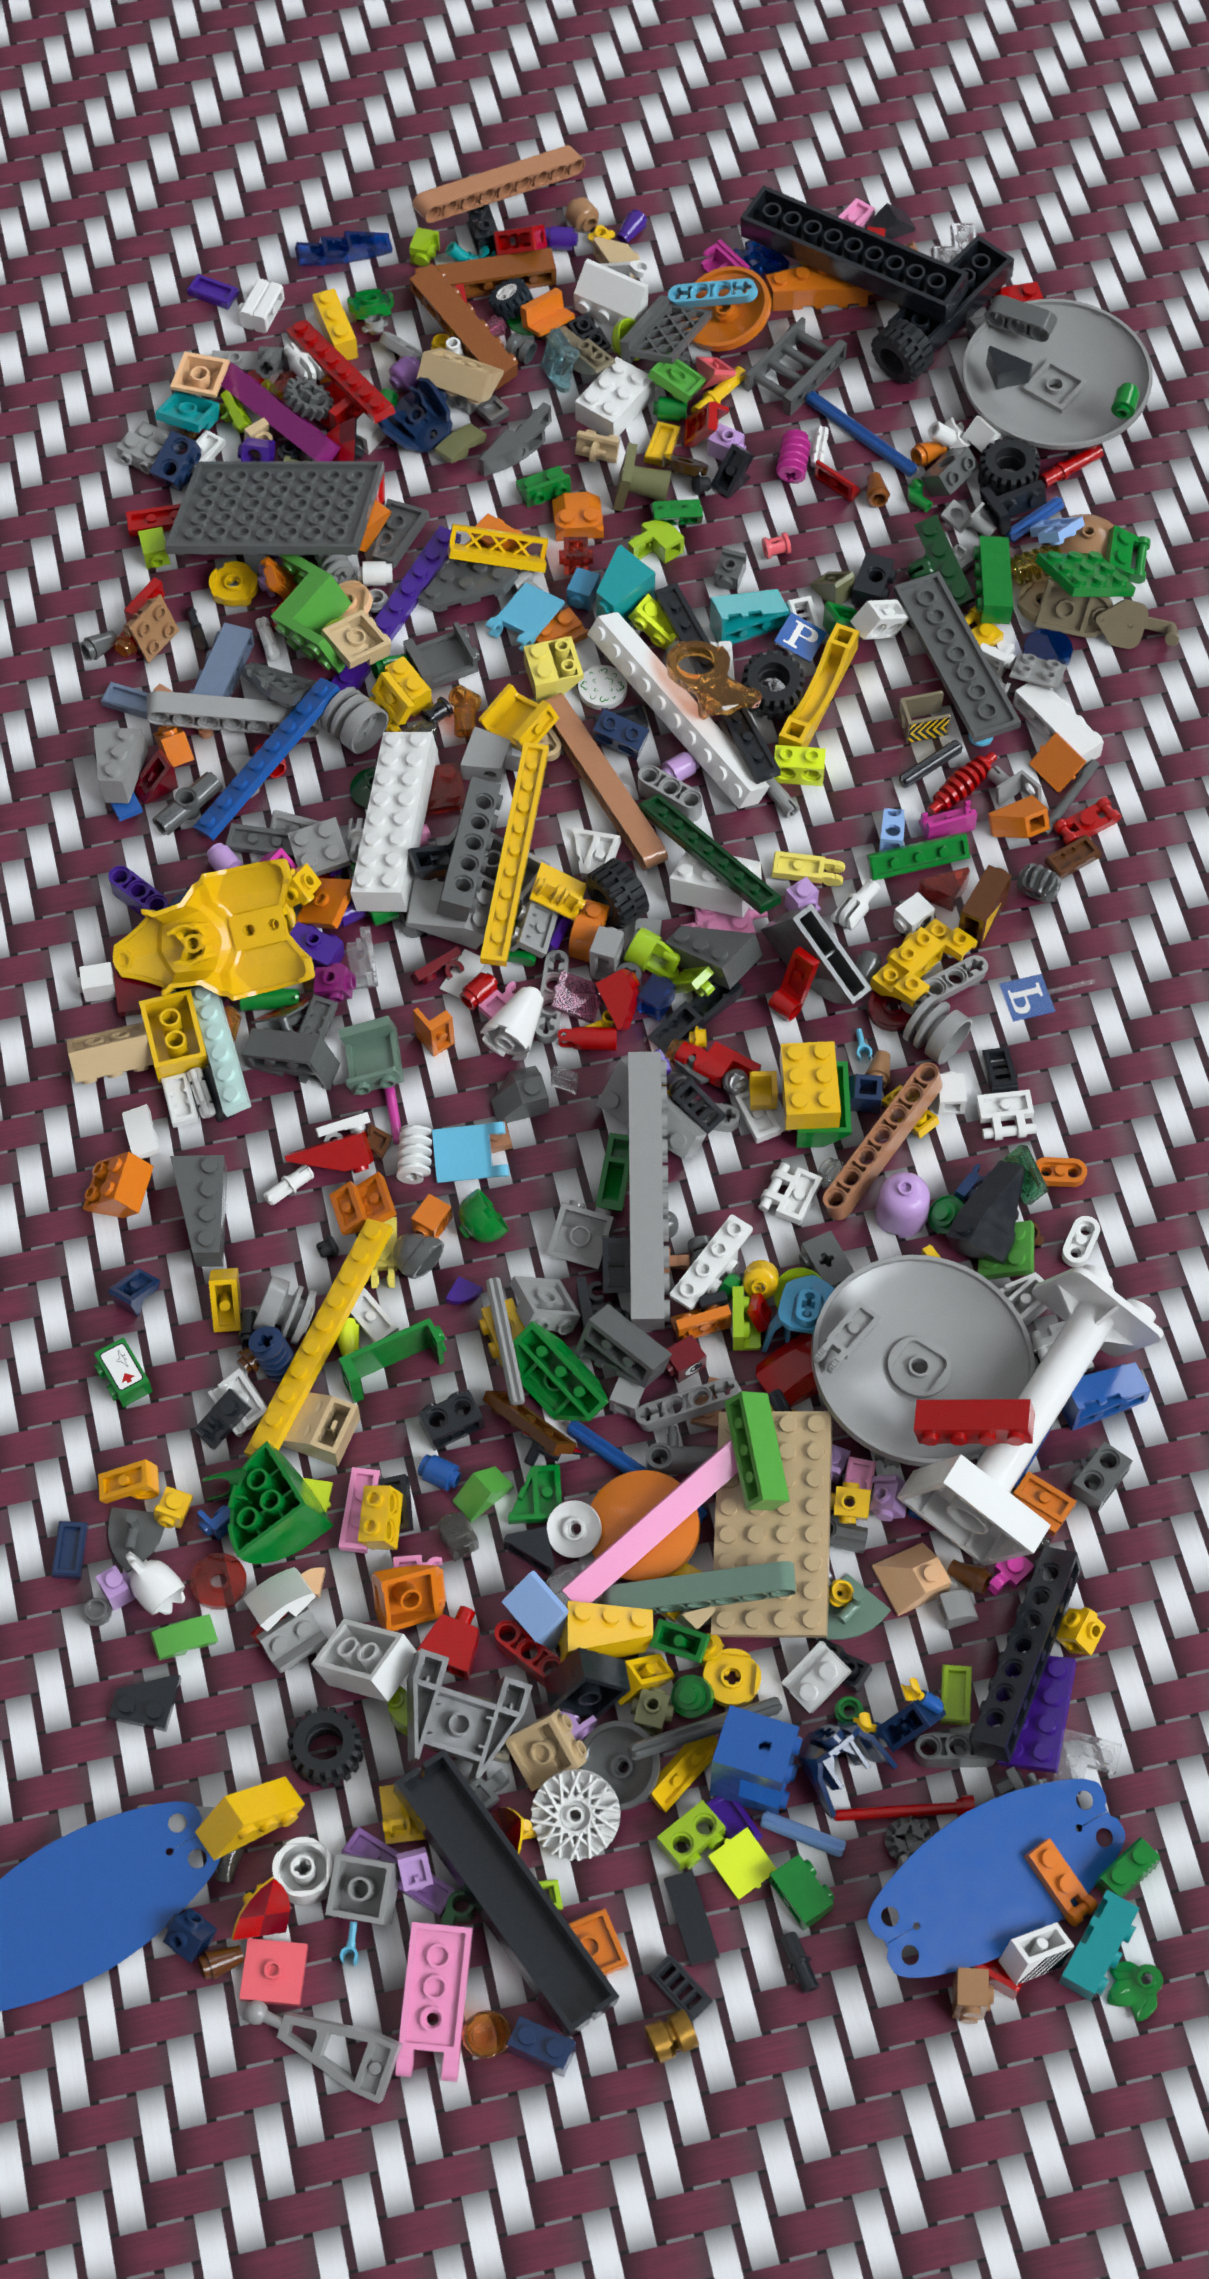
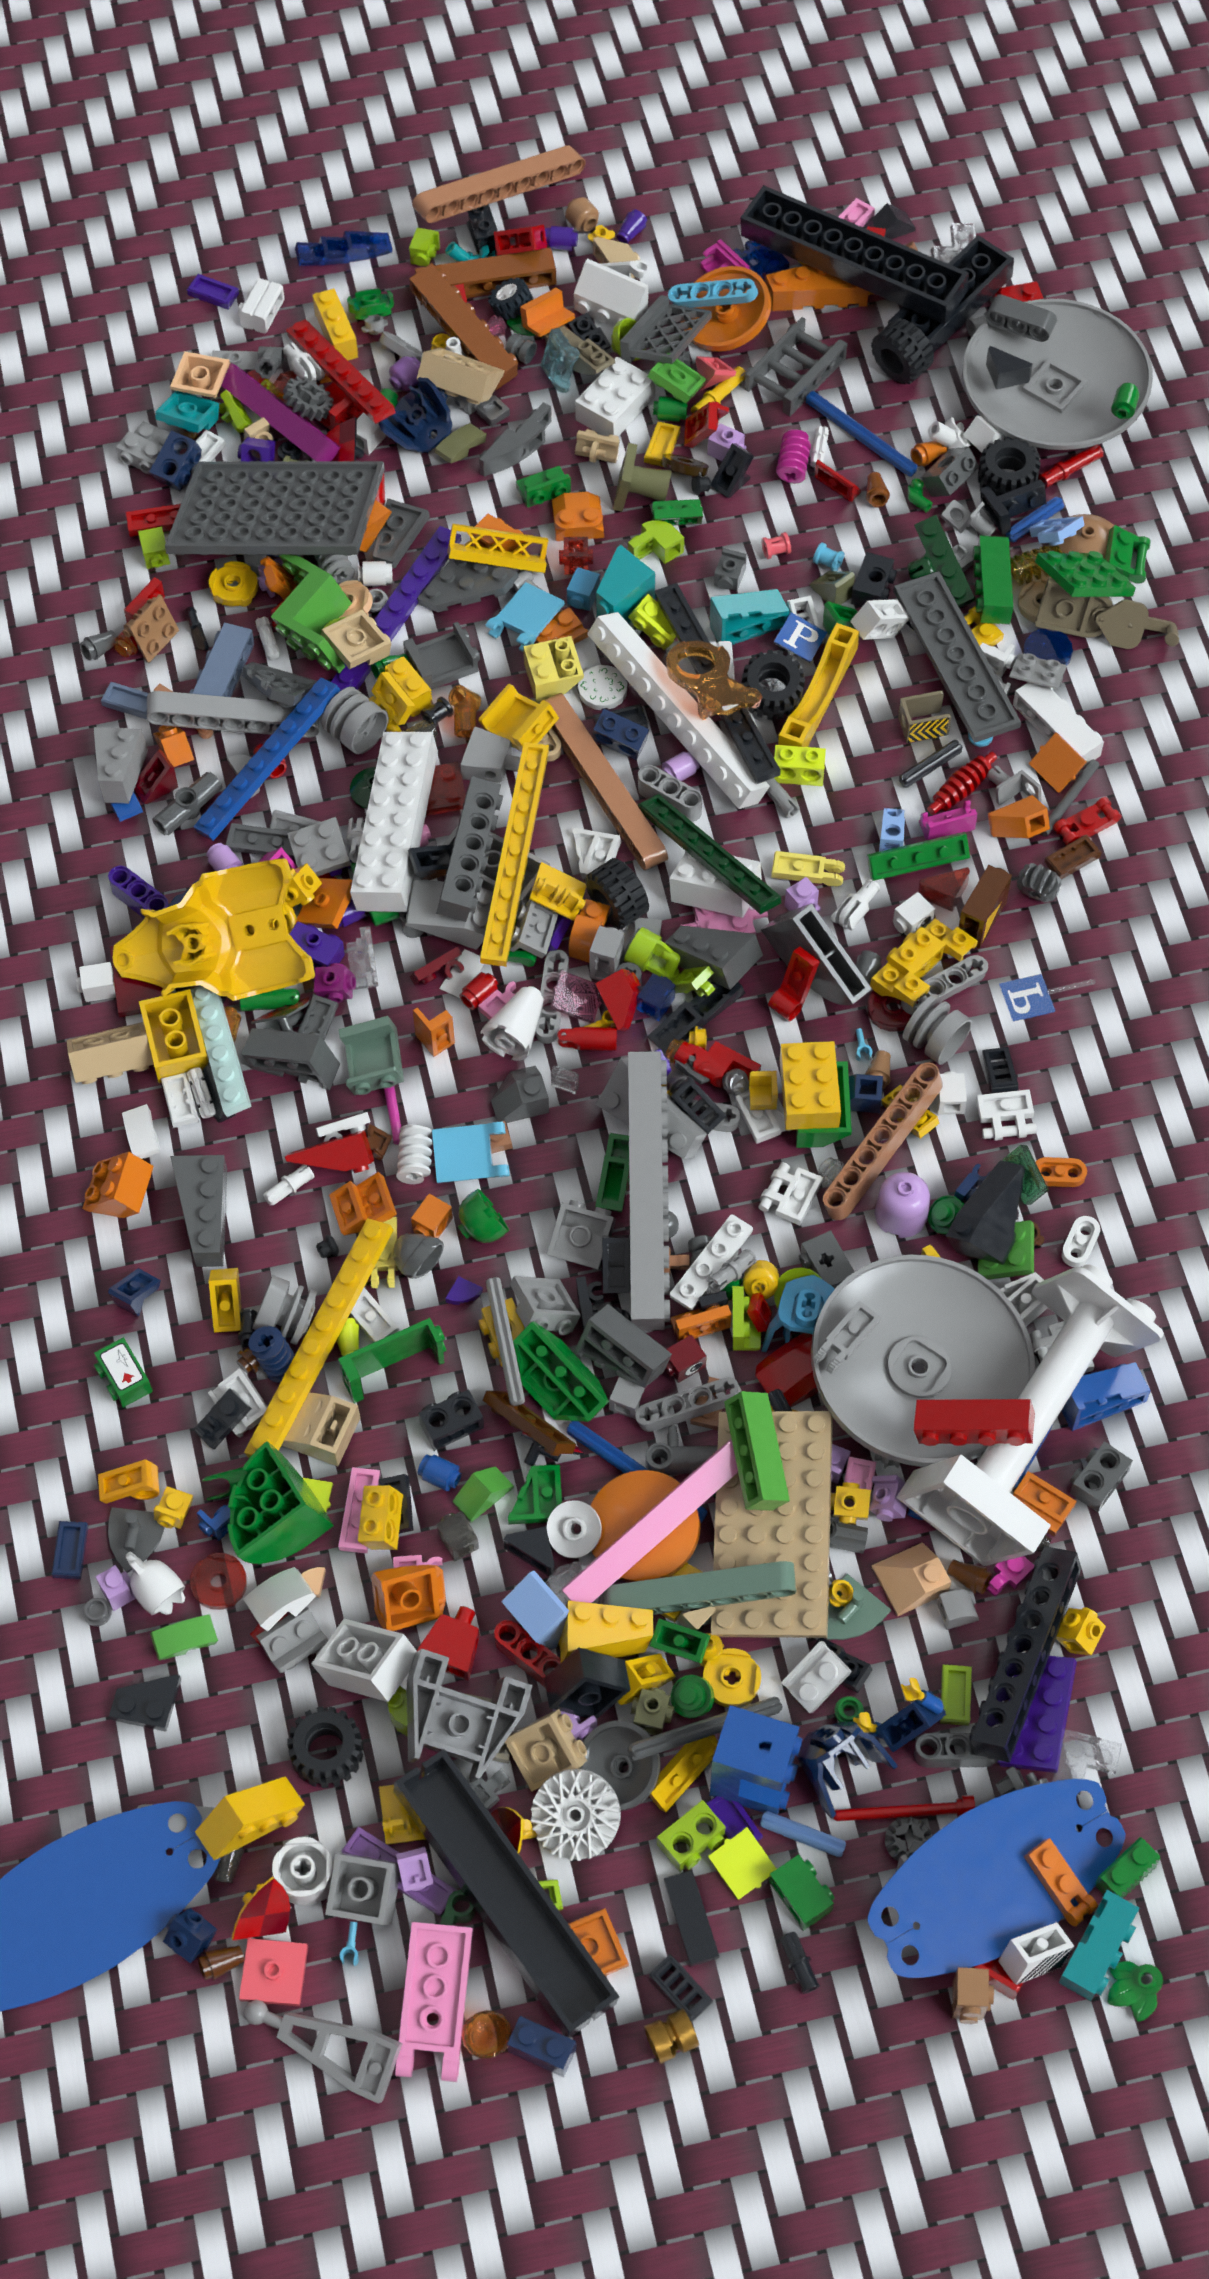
(731, 1270): none -> light grey pin
(828, 557): none -> medium azure bush

